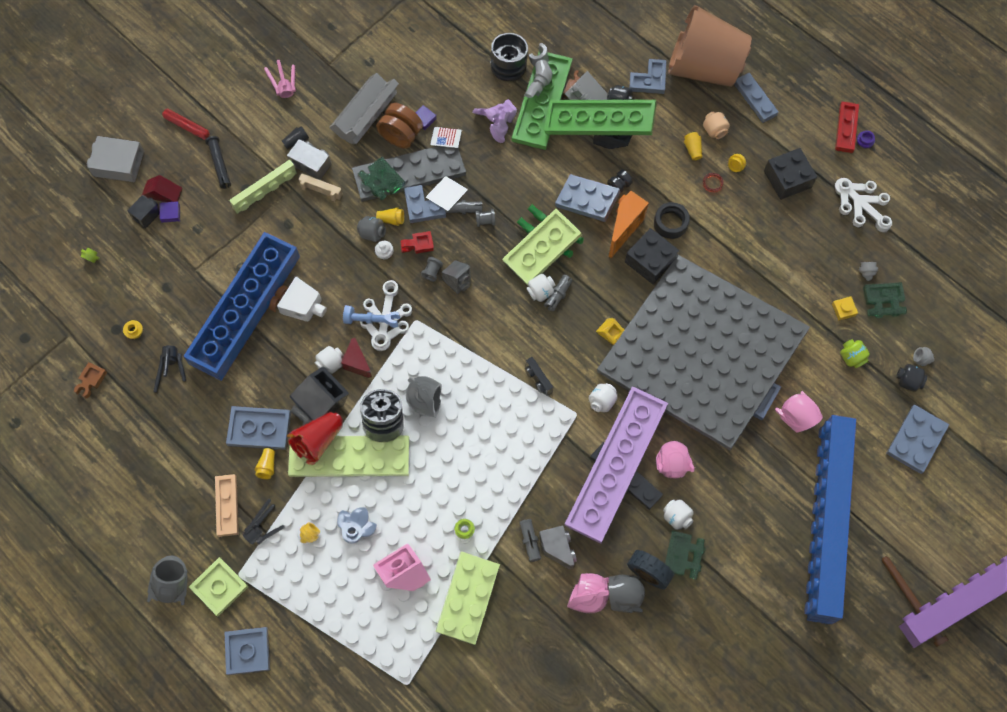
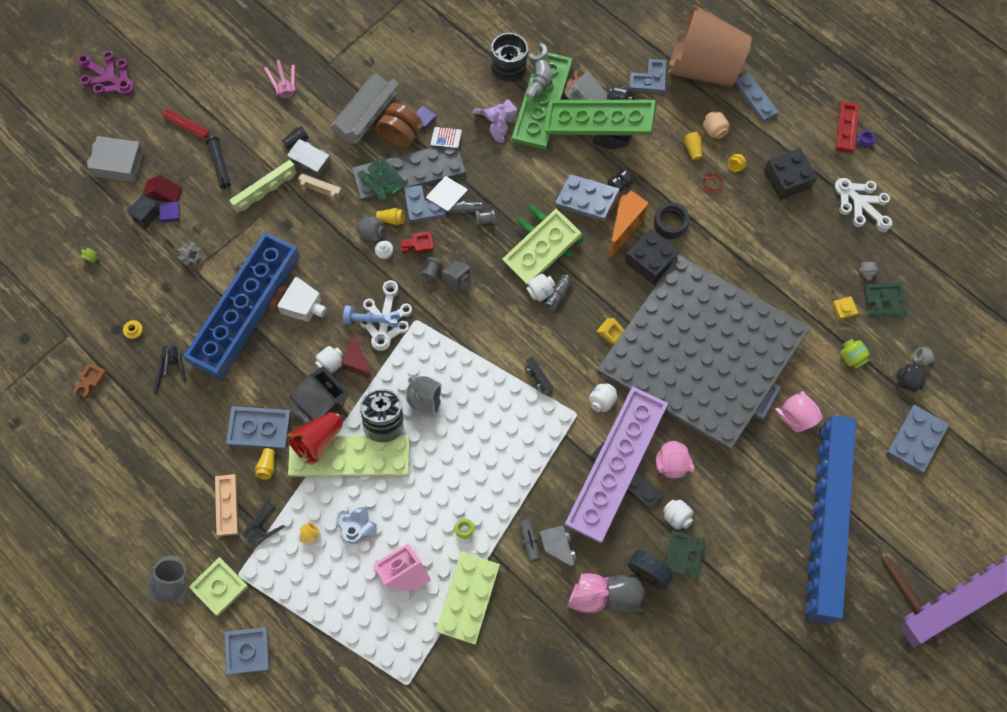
(106, 76): none -> magenta plant
(184, 252): none -> light grey gear

